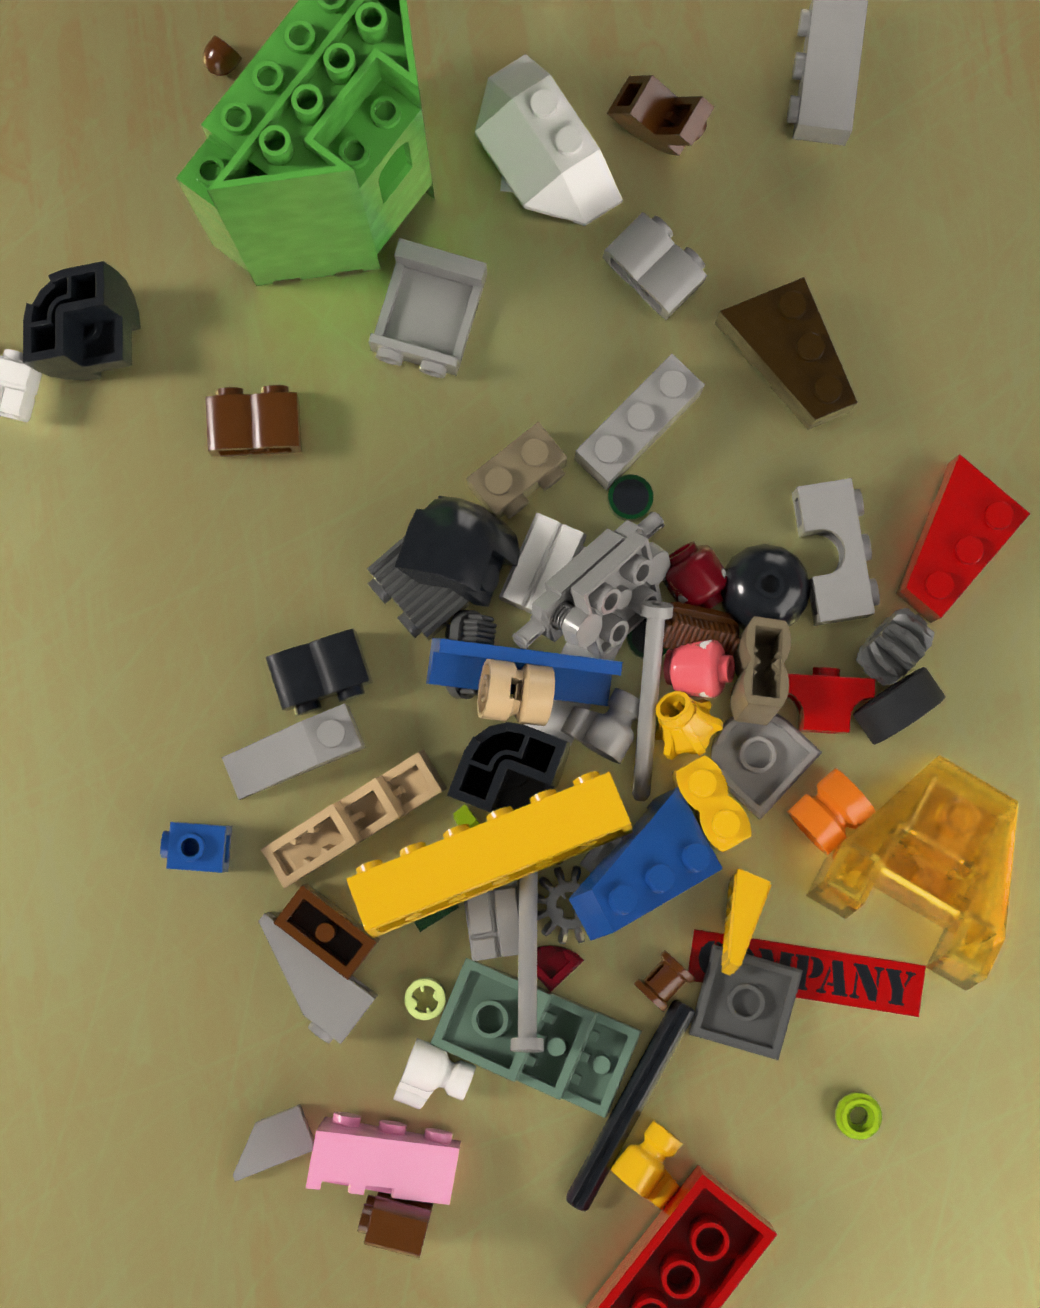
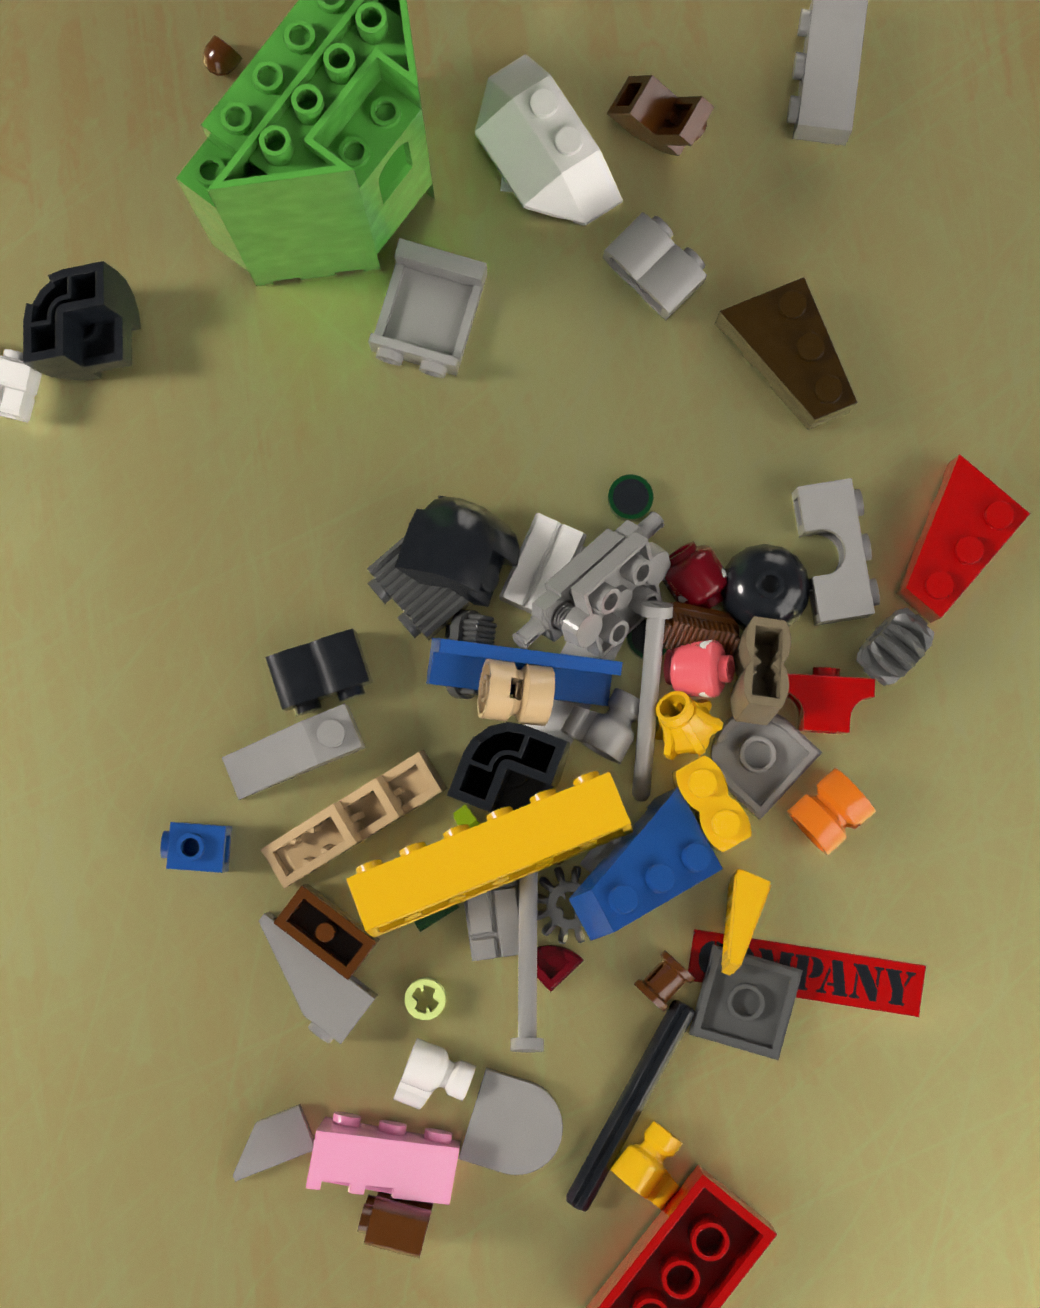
(253, 423): reddish brown brick -> none
(512, 1125): none -> light grey tile
(517, 472): dark tan brick -> none
(582, 1047): sand green slope -> none
(639, 421): light grey brick -> none
(868, 1126): lime plate -> none
(899, 705): black tyre -> none
(942, 853): clear yellow wedge -> none

